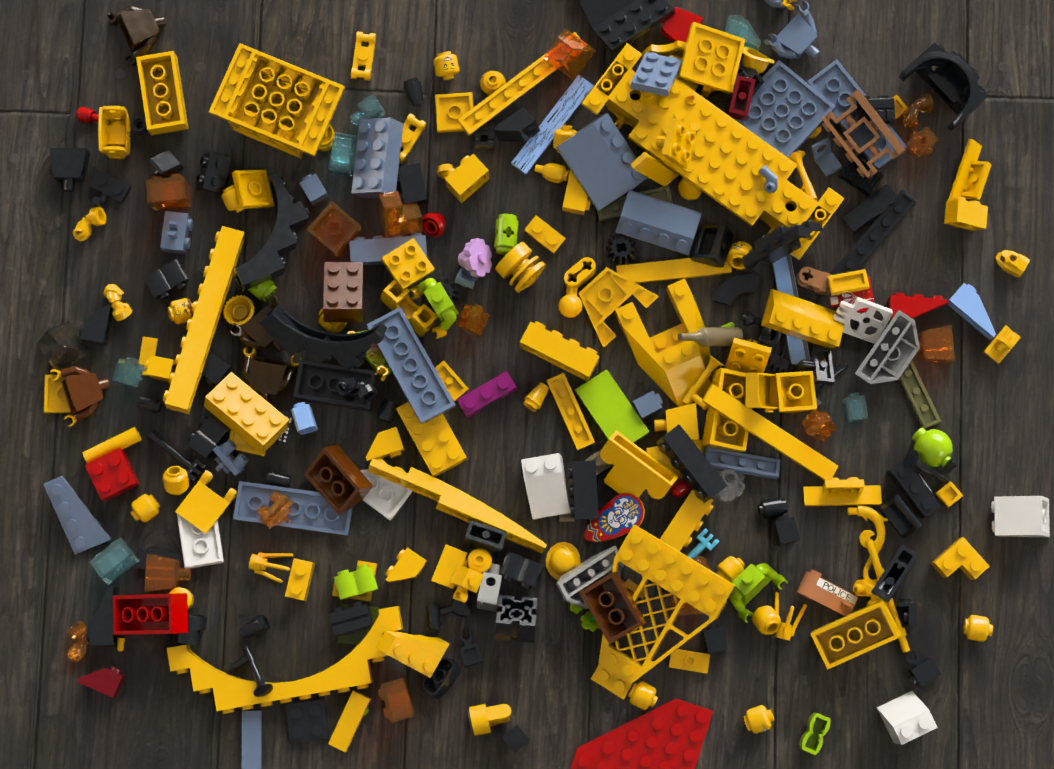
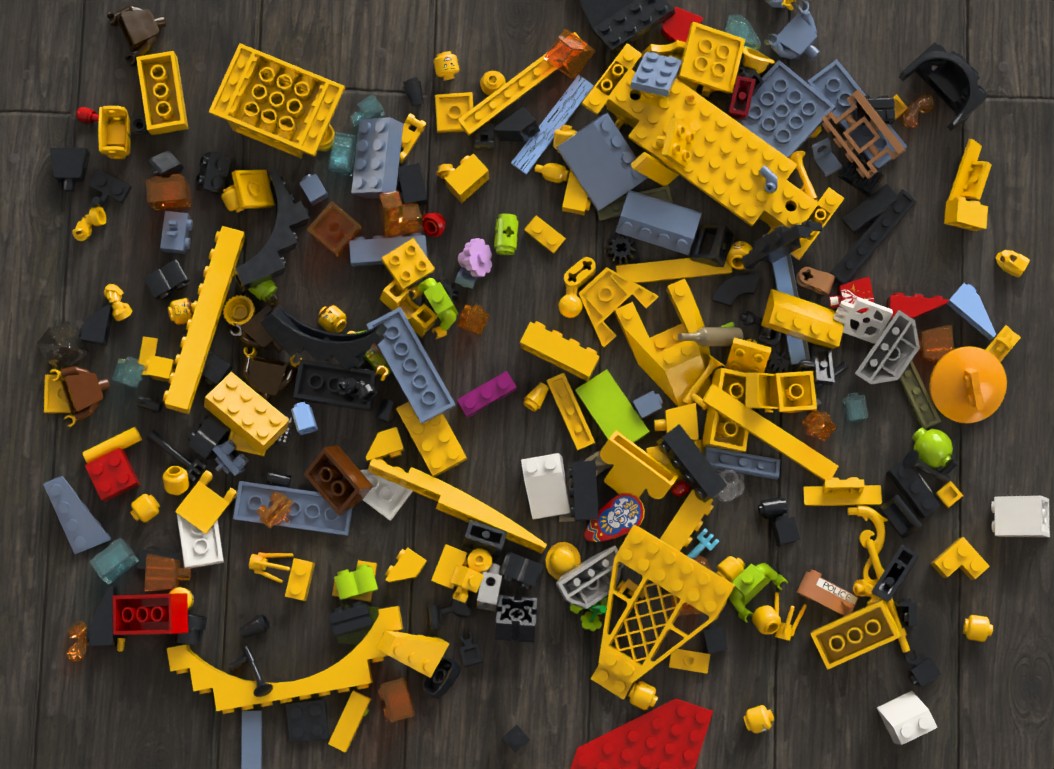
(105, 681): dark red slope -> none
(343, 292): brick -> none
(363, 56): yellow plate -> none
(451, 381): yellow plate -> none
(483, 717): yellow piece -> none
(516, 263): yellow wheel -> none
(613, 607): reddish brown slope -> none
(688, 190): yellow head -> none
(813, 738): lime brick -> none
(848, 282): yellow tile -> none
(922, 142): clear orange brick -> none
(968, 384): none -> light orange bracket

